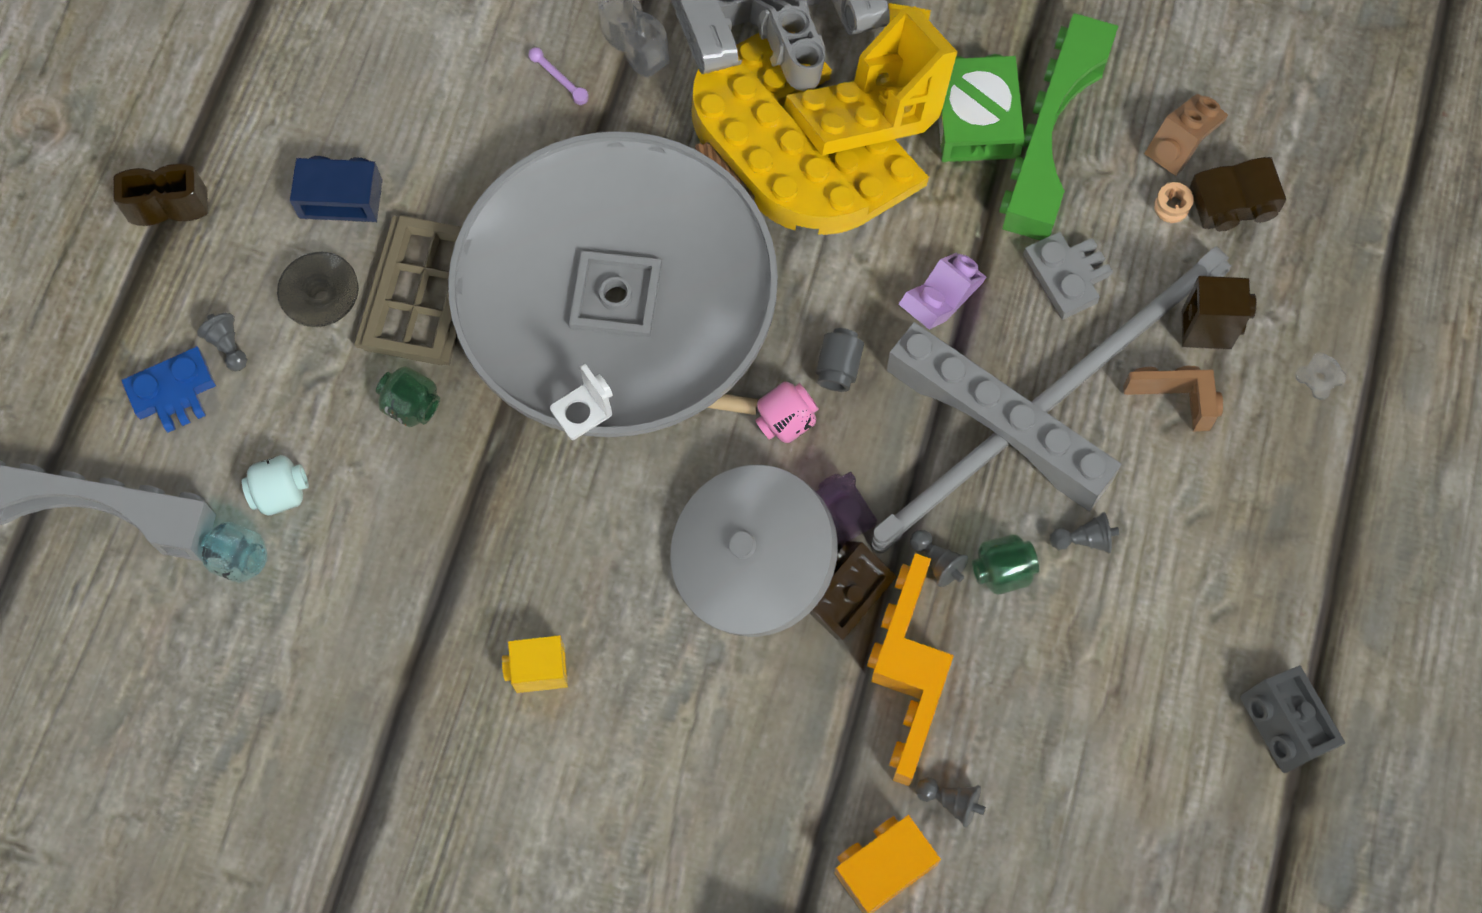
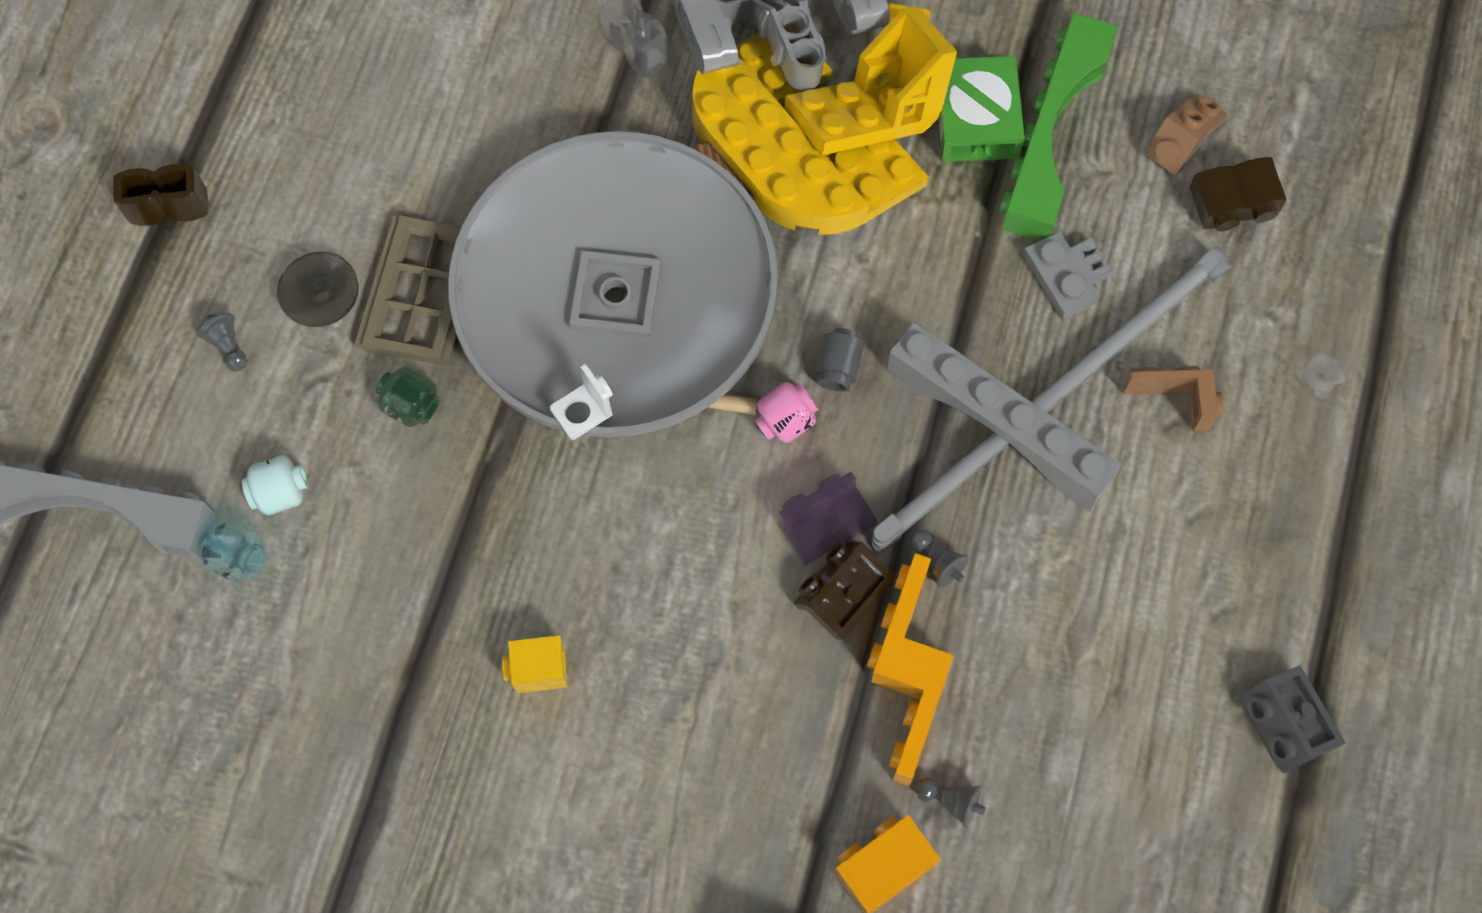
(170, 388): blue hinge -> none
(336, 189): dark blue brick -> none
(580, 95): lavender hinge -> none
(754, 551): light grey dish -> none
(944, 290): lavender slope -> none
(1005, 564): clear green head -> none
(1093, 534): dark grey piece -> none
(1172, 190): light nougat bush -> none
(1217, 312): dark brown brick -> none

